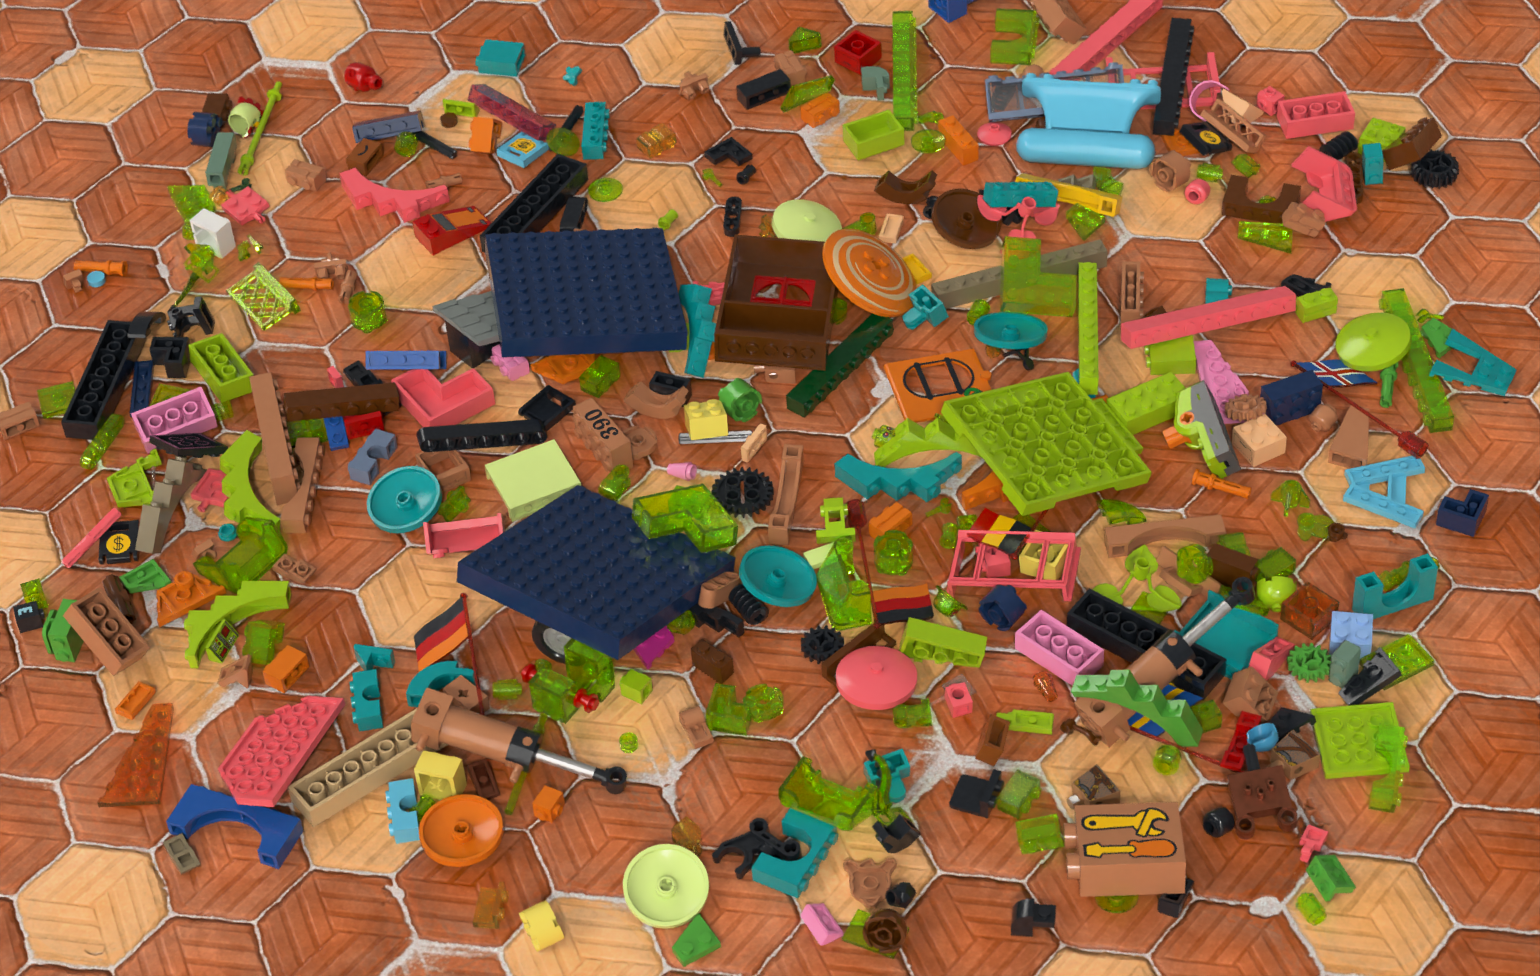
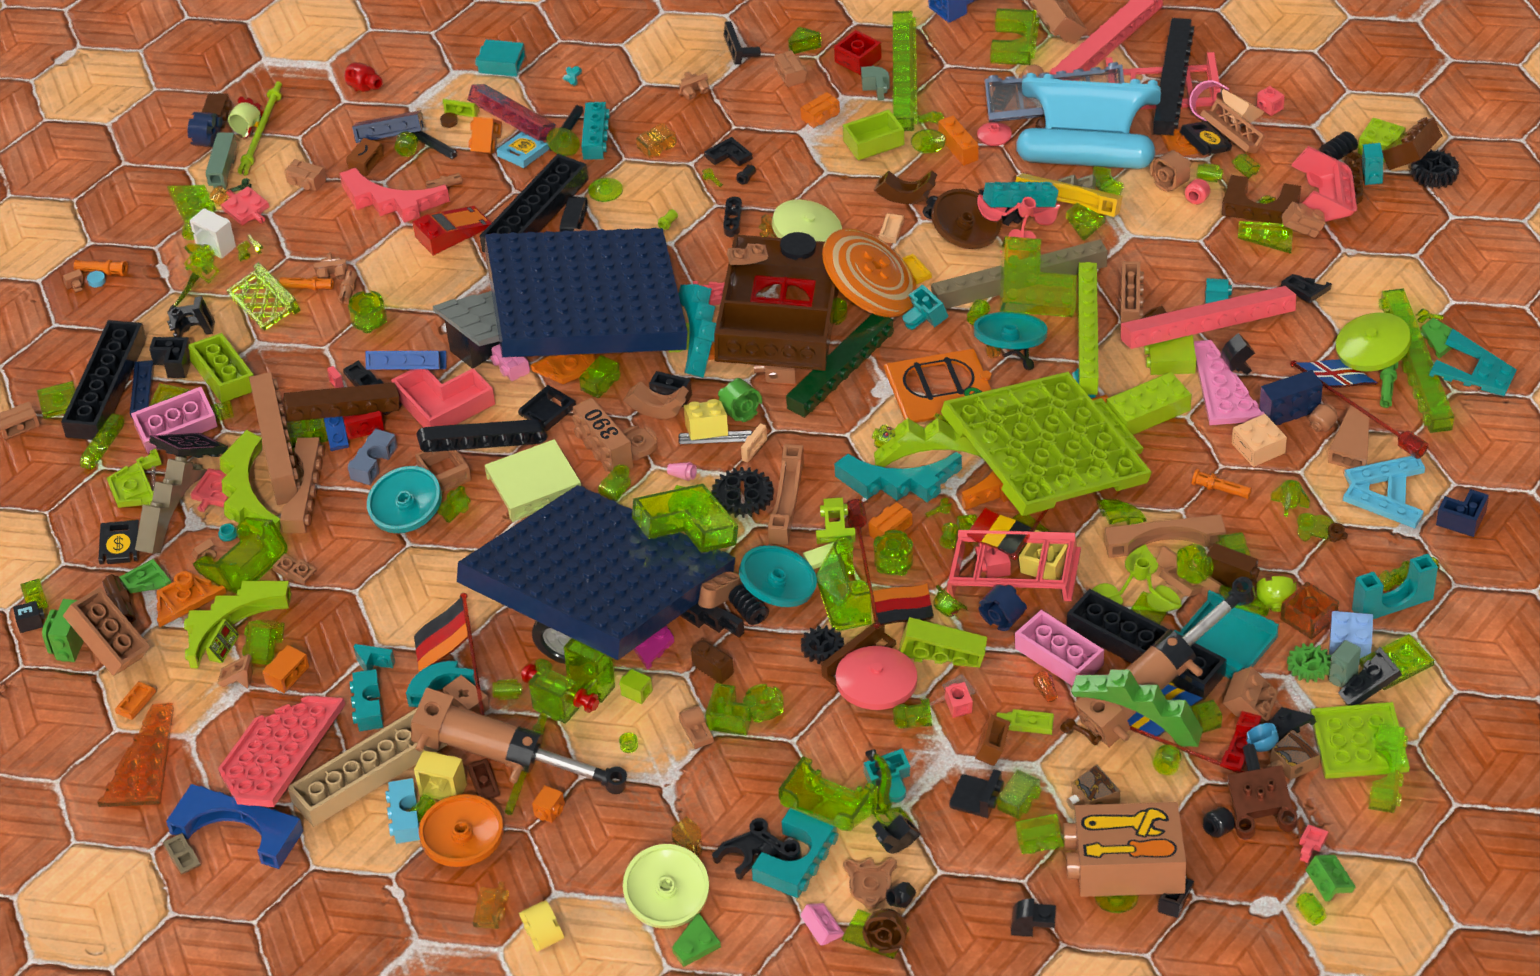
(102, 526): coral axle -> none
(142, 321): black slope -> none
(461, 535): coral windscreen -> none
(682, 624): clear neon green head -> none
(752, 254): none -> nougat slope
(763, 89): black brick -> none
(798, 245): none -> black tile
(806, 91): clear neon green wing -> none
(866, 223): clear neon green piece -> none
(1202, 427): piece -> none
(1236, 353): none -> black brick
(1245, 407): nougat gear -> none
(1270, 657): coral slope -> none
(1276, 563): clear neon green brick -> none
(1315, 115): coral brick -> none
(1316, 305): lime brick -> none

